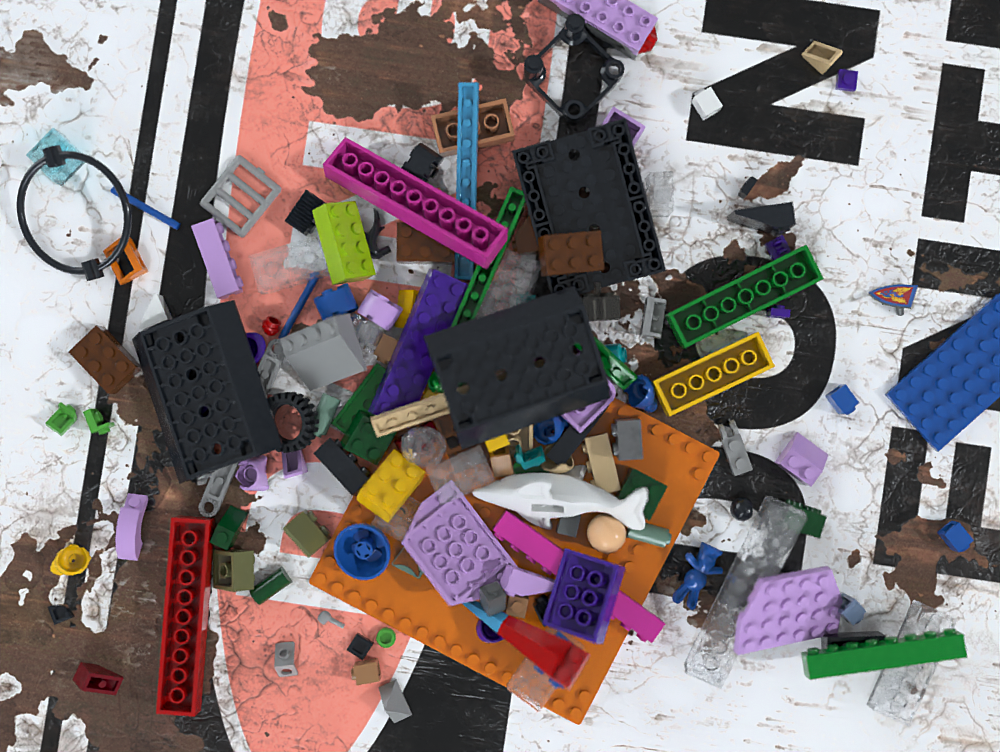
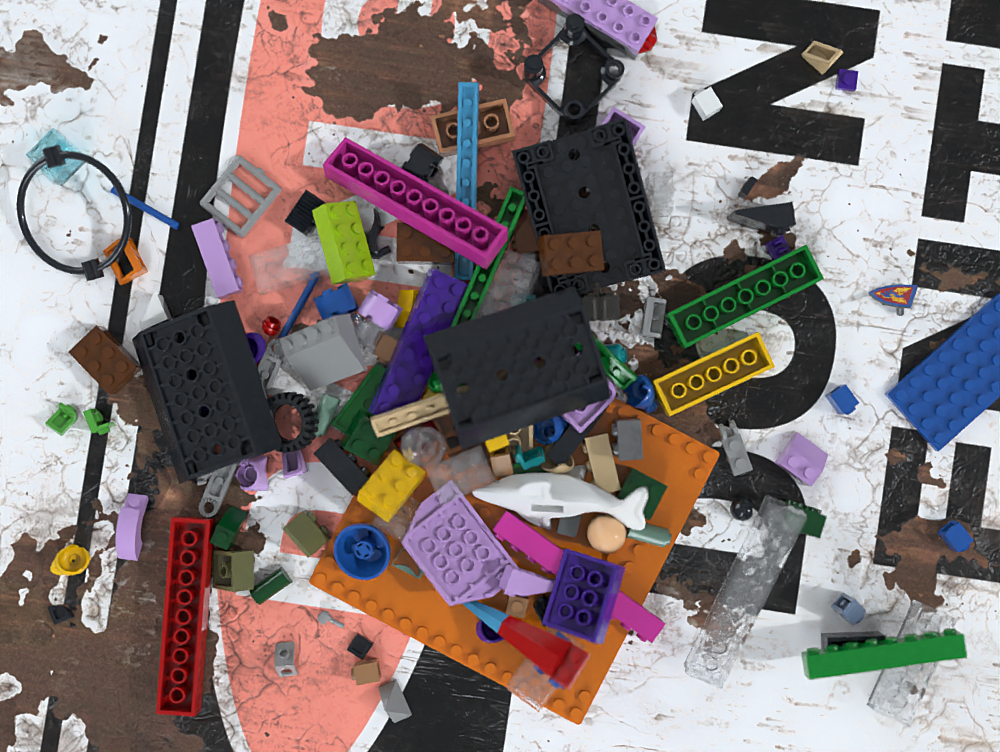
(97, 679): dark red slope -> none
(386, 637): bright green tile -> none
(492, 598): dark grey brick -> none
(696, 578): blue animal -> none
(778, 311): dark purple plate -> none
(789, 610): lavender plate -> none

